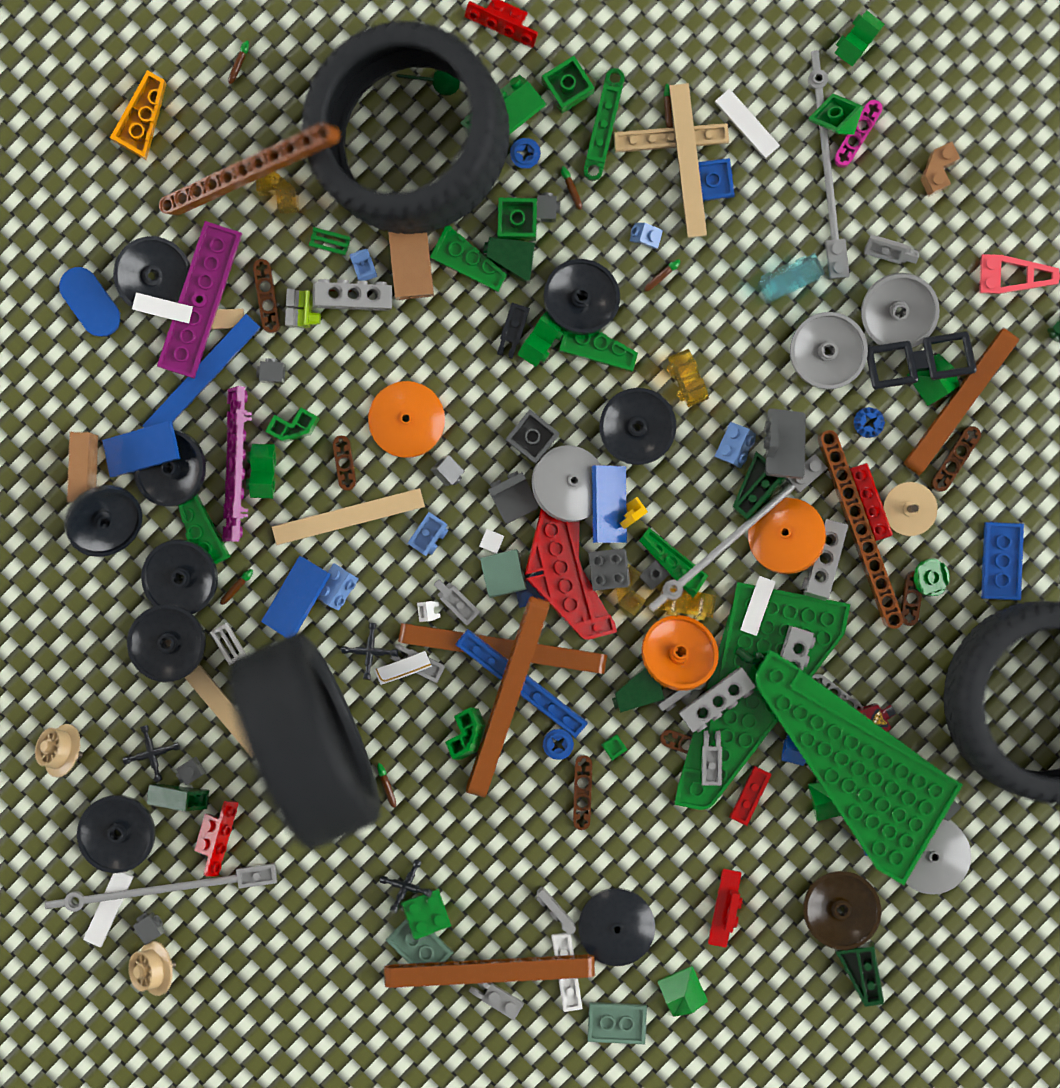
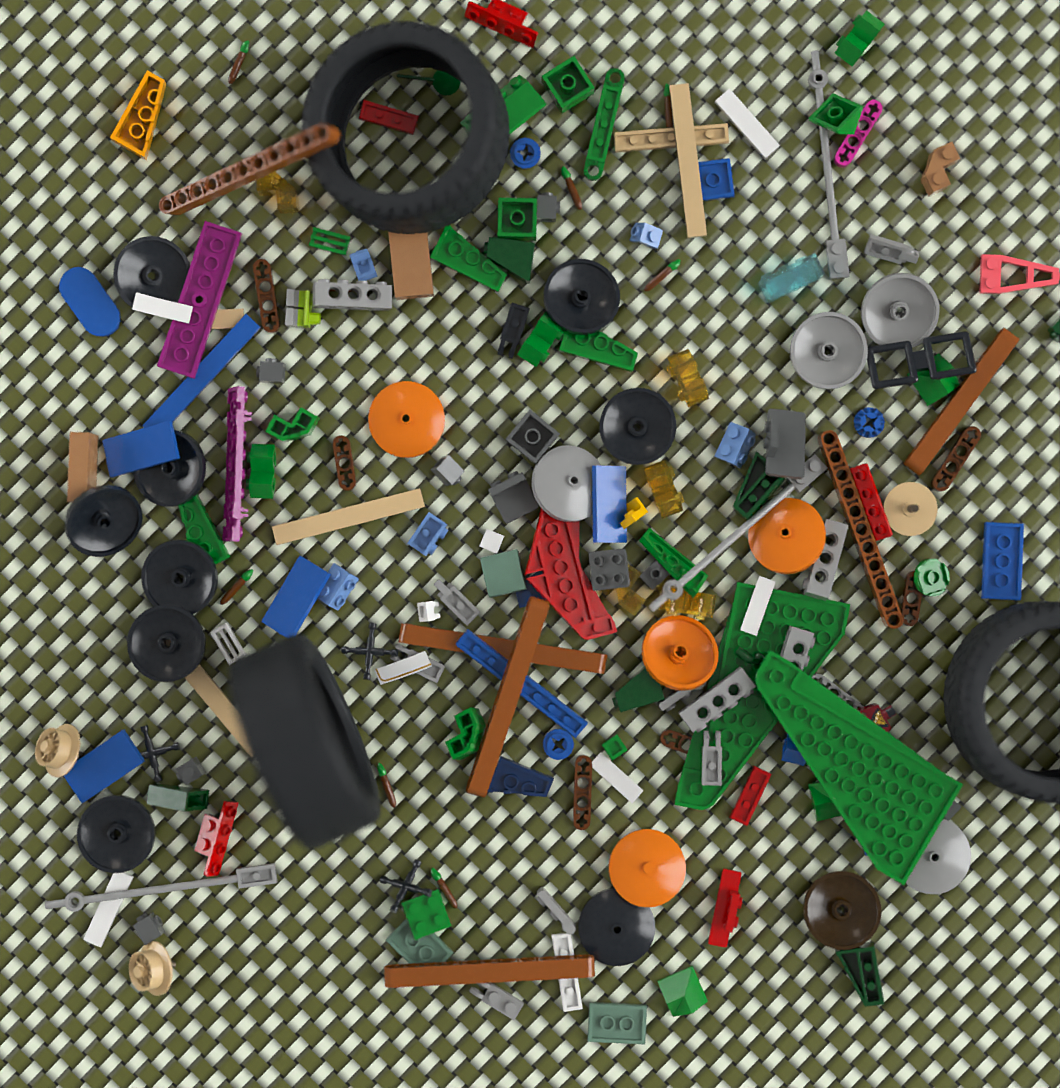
(103, 766): none -> blue tile
(388, 117): none -> red tile
(444, 888): none -> reddish brown piece
(519, 779): none -> dark blue wing
(616, 777): none -> white sticker
(647, 868): none -> orange dish
(665, 495): none -> clear yellow brick

